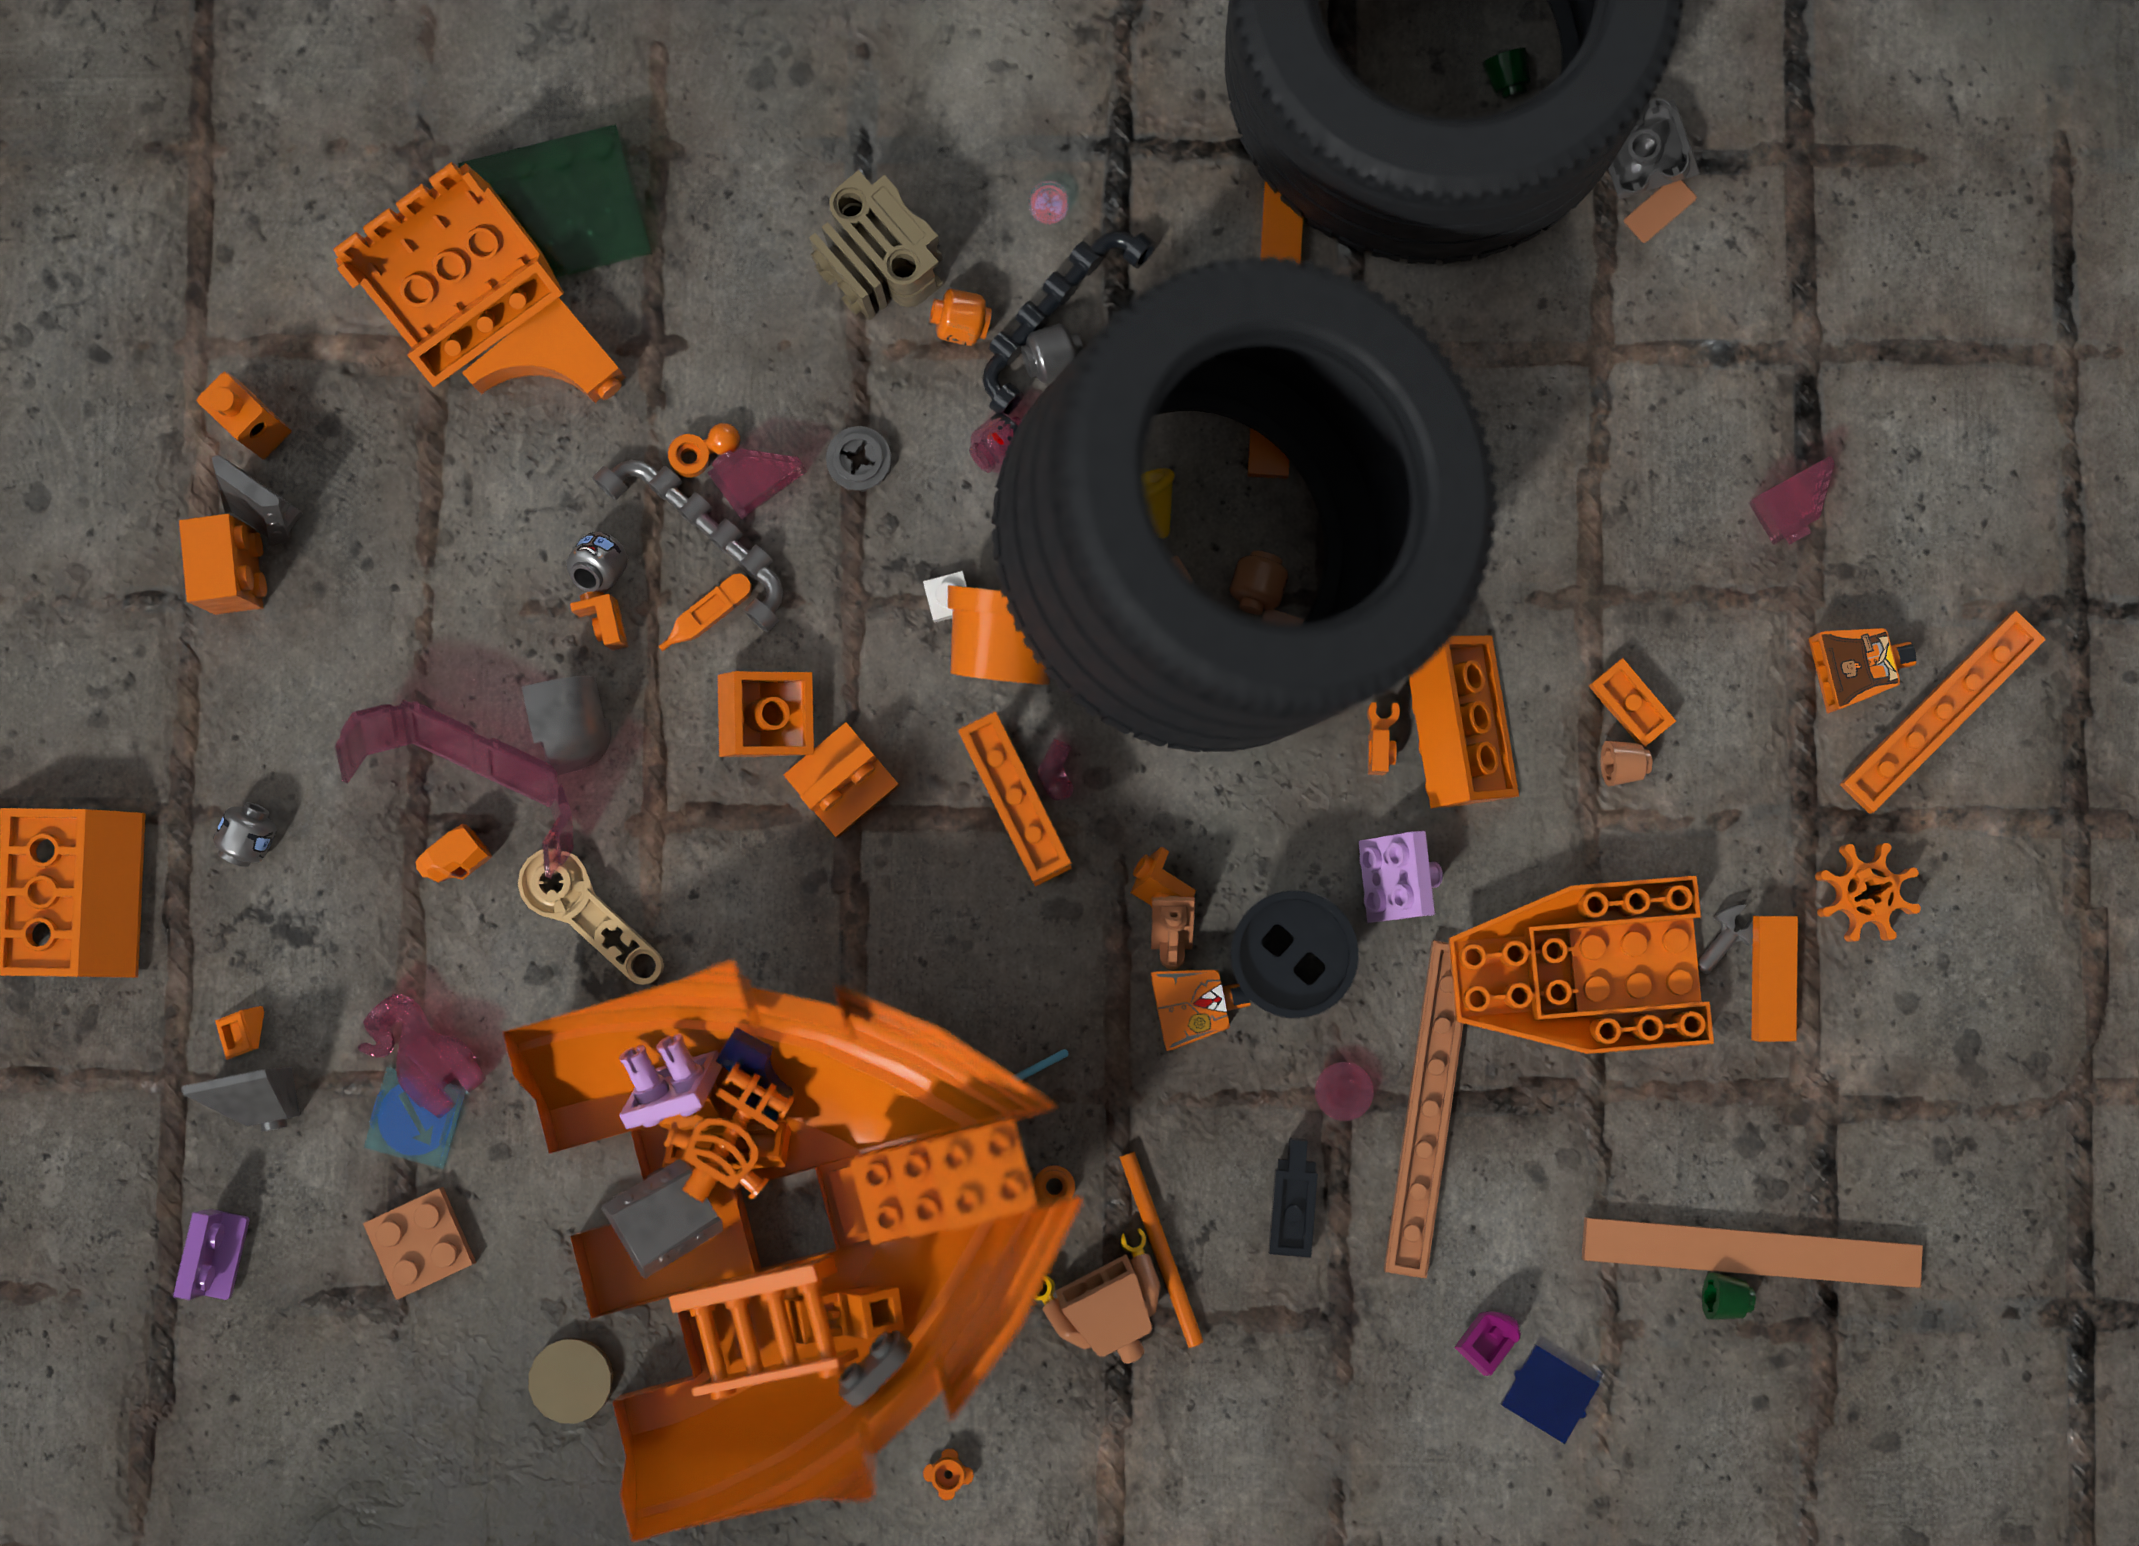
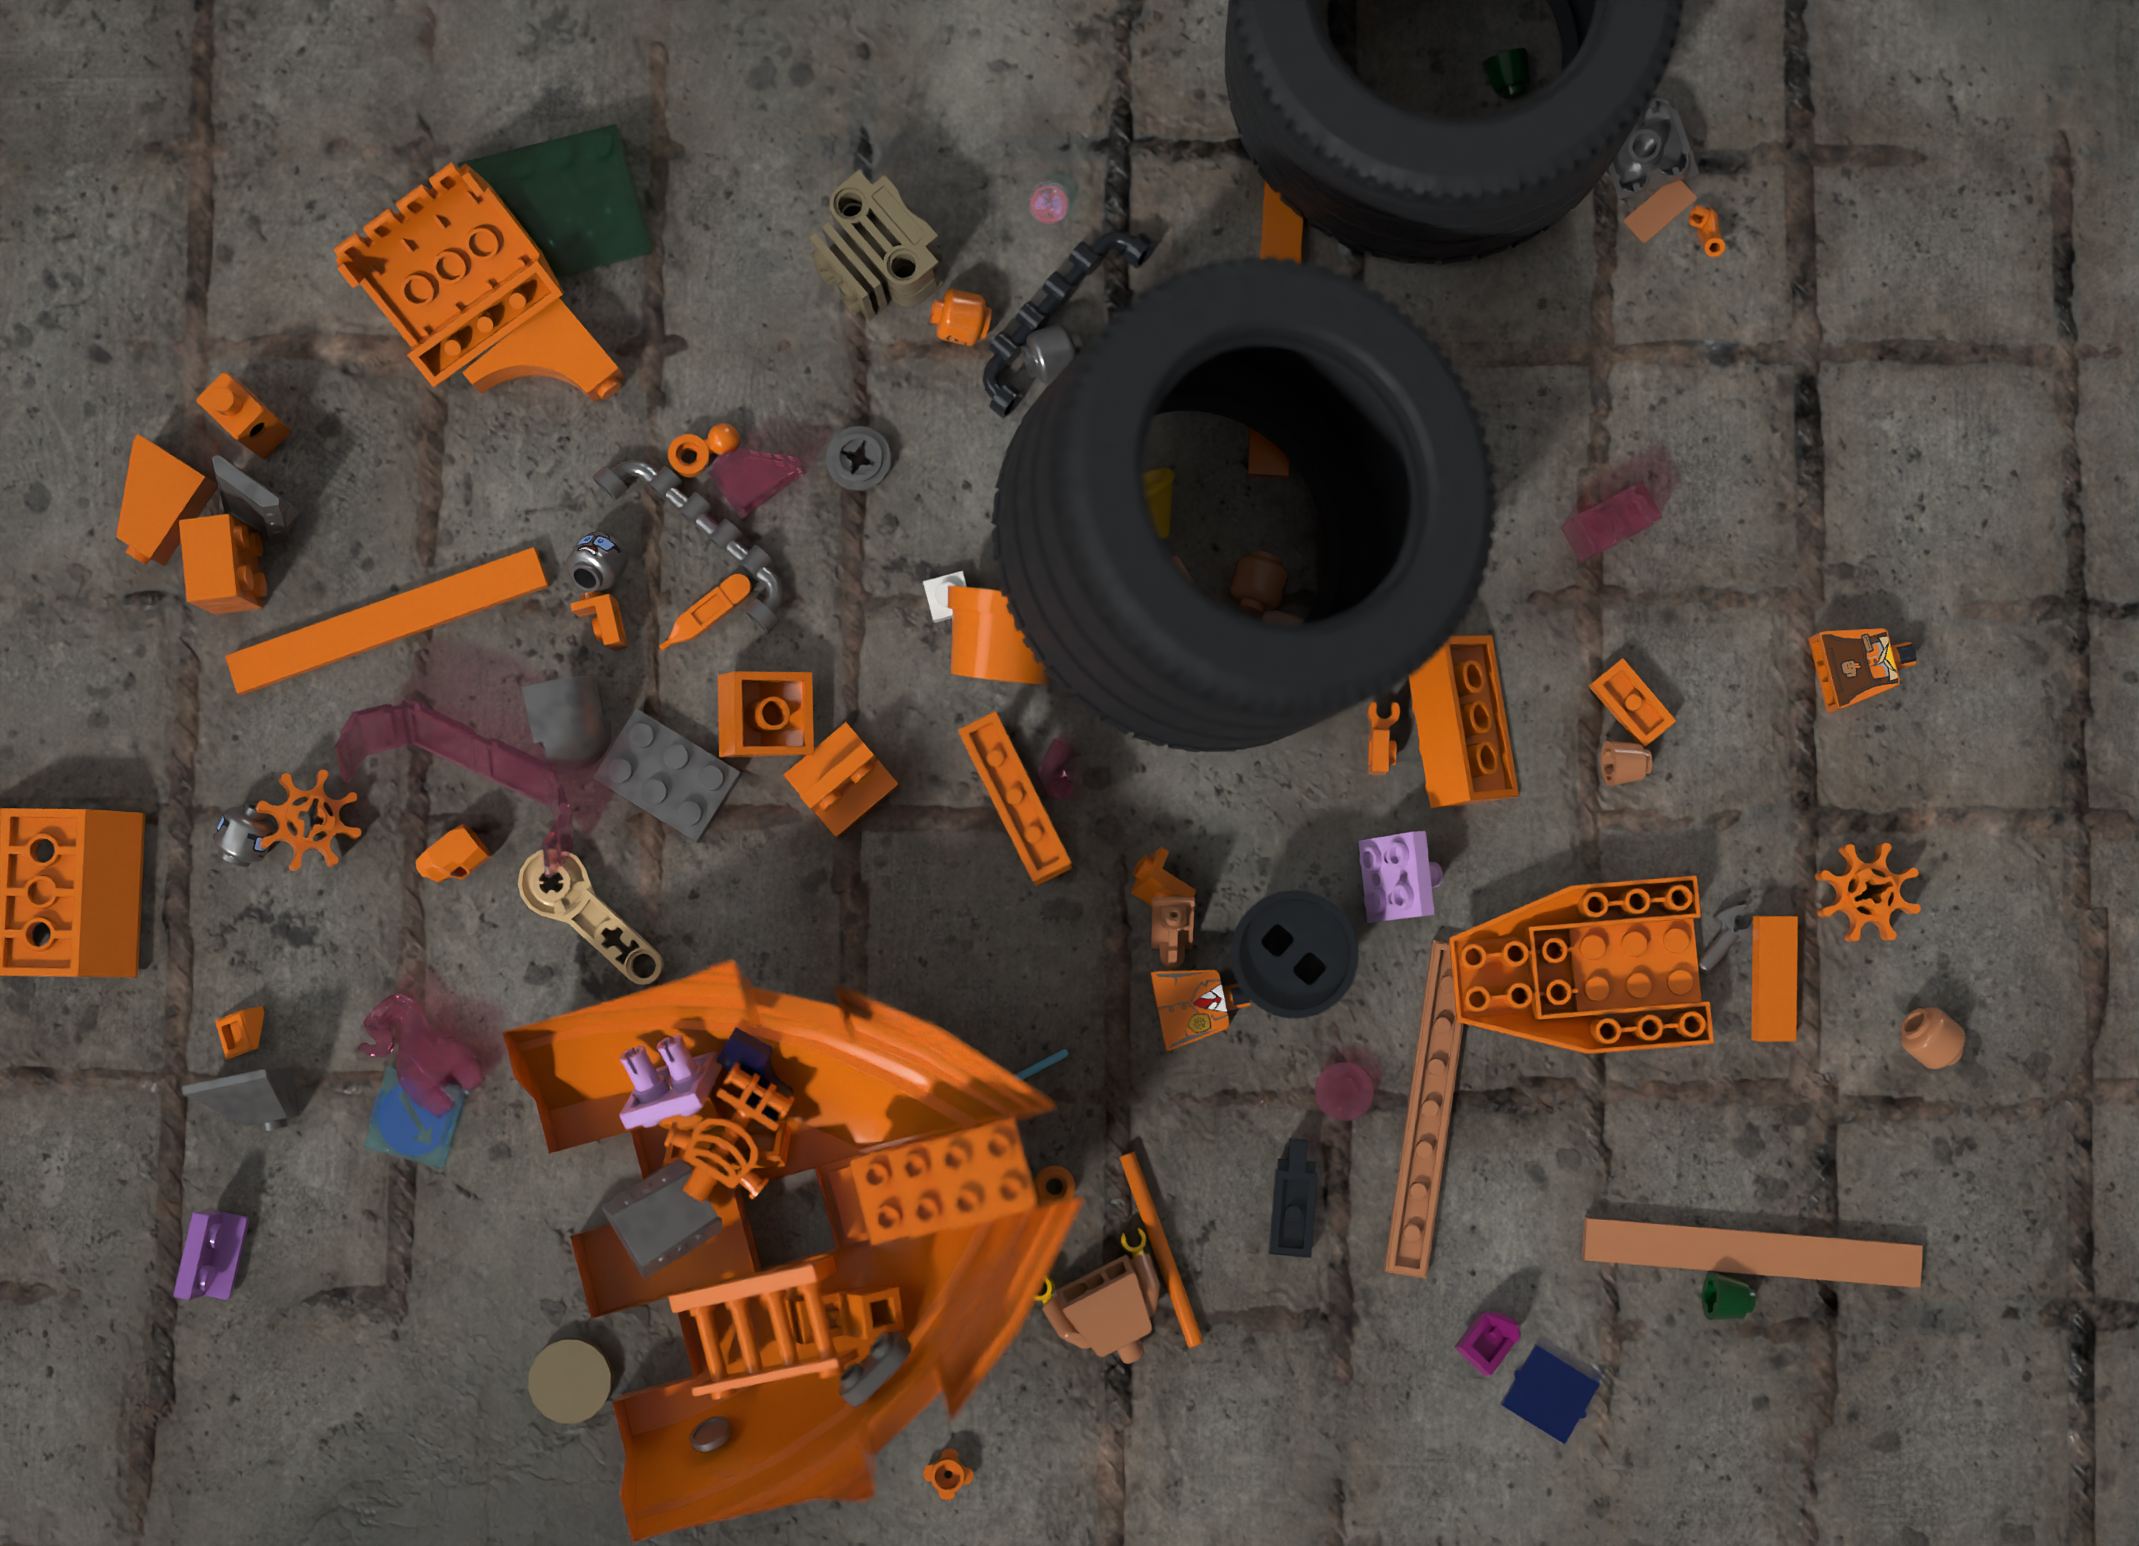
(154, 500): none -> orange slope
(288, 815): none -> orange gear
(387, 621): none -> orange tile
(419, 1243): nougat plate -> none
(667, 775): none -> flat silver plate
(711, 1433): none -> flat silver piece
(991, 441): clear pink head -> none
(1611, 522): none -> clear pink brick
(1708, 229): none -> orange arm
(1794, 504): clear pink slope -> none
(1932, 1037): none -> nougat head
(1942, 712): orange plate -> none

